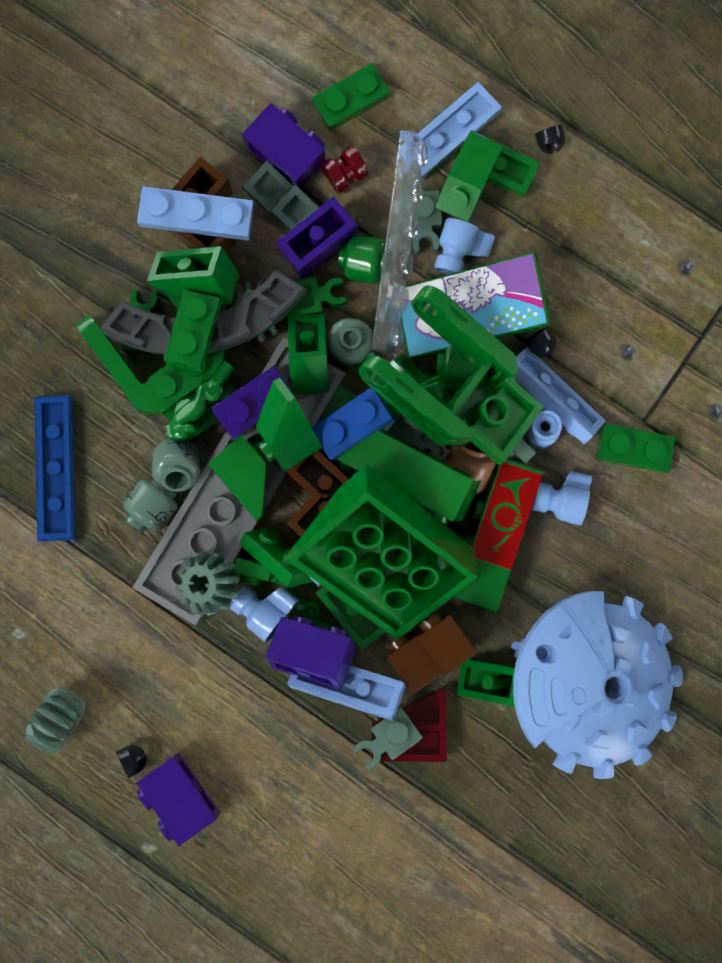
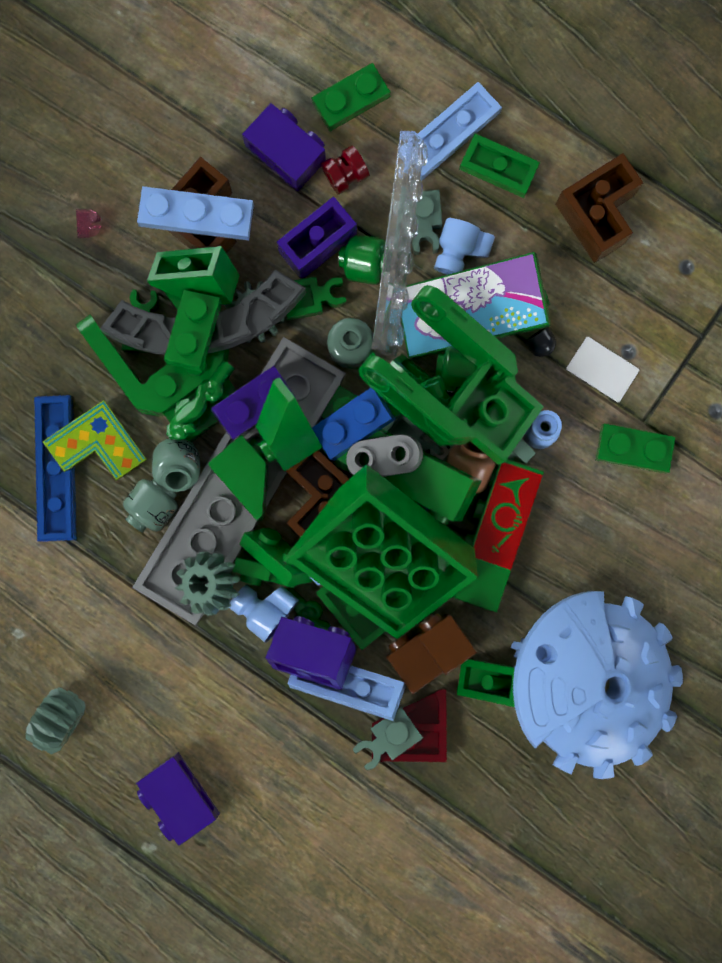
(84, 220): none -> clear pink hinge
(99, 433): none -> lime tile
(132, 759): black hinge -> none
(279, 197): sand green slope -> none
(308, 354): green slope -> none
(383, 457): none -> light grey plate
(469, 176): green slope -> none
(550, 138): black hinge -> none
(556, 396): light blue plate -> none
(567, 503): light blue piece -> none
(593, 203): none -> reddish brown brick
(602, 369): none -> white sticker

